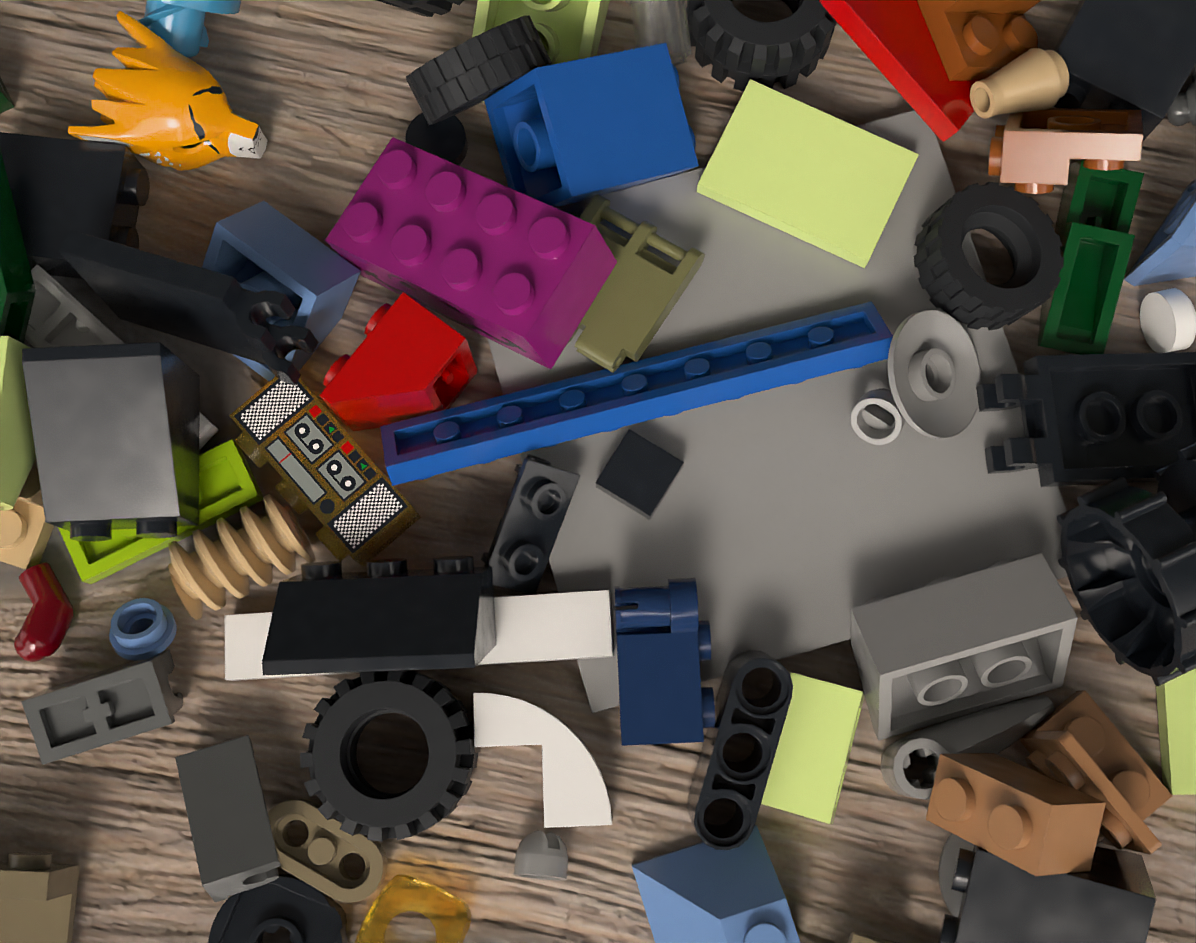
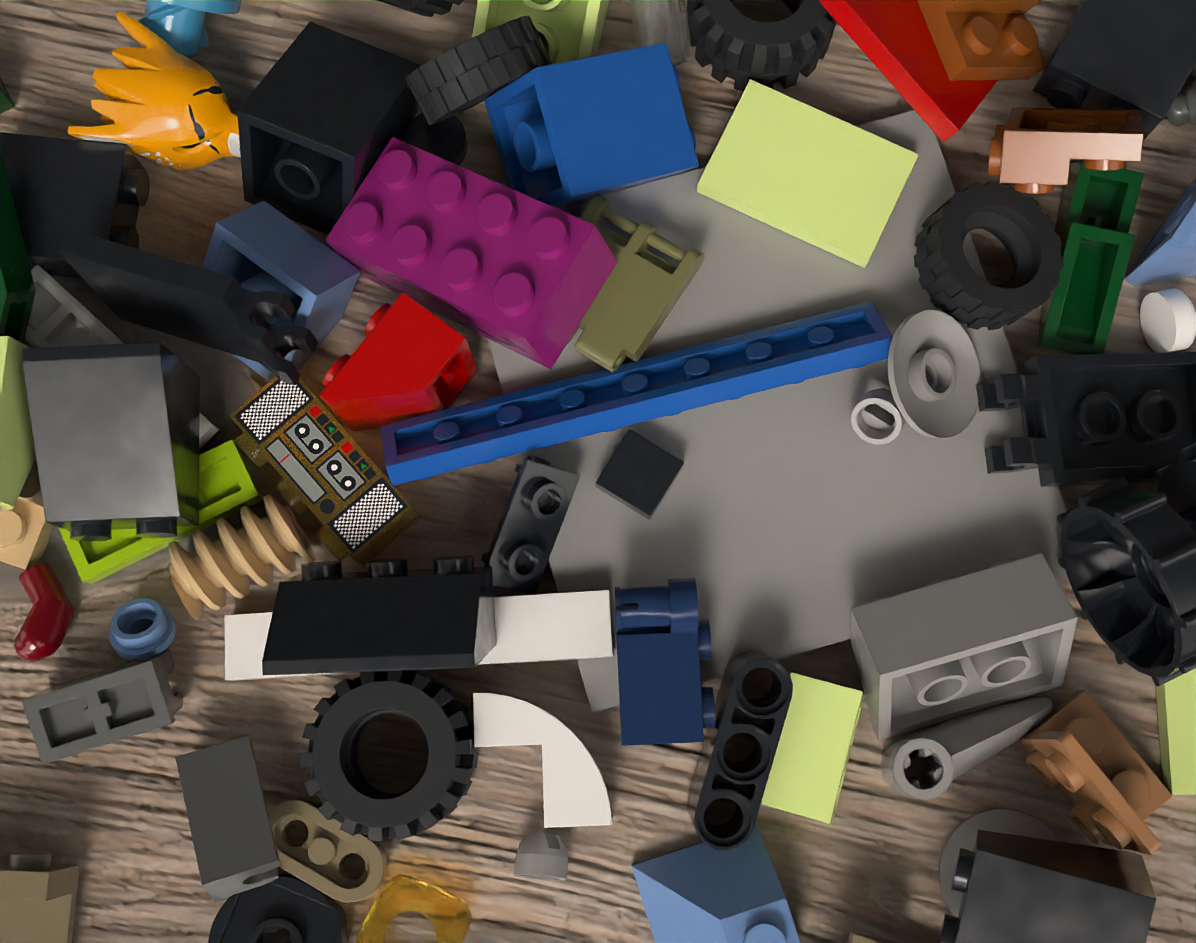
(322, 124): none -> black slope
(1015, 813): medium nougat brick -> none
(1023, 85): tan cone -> none

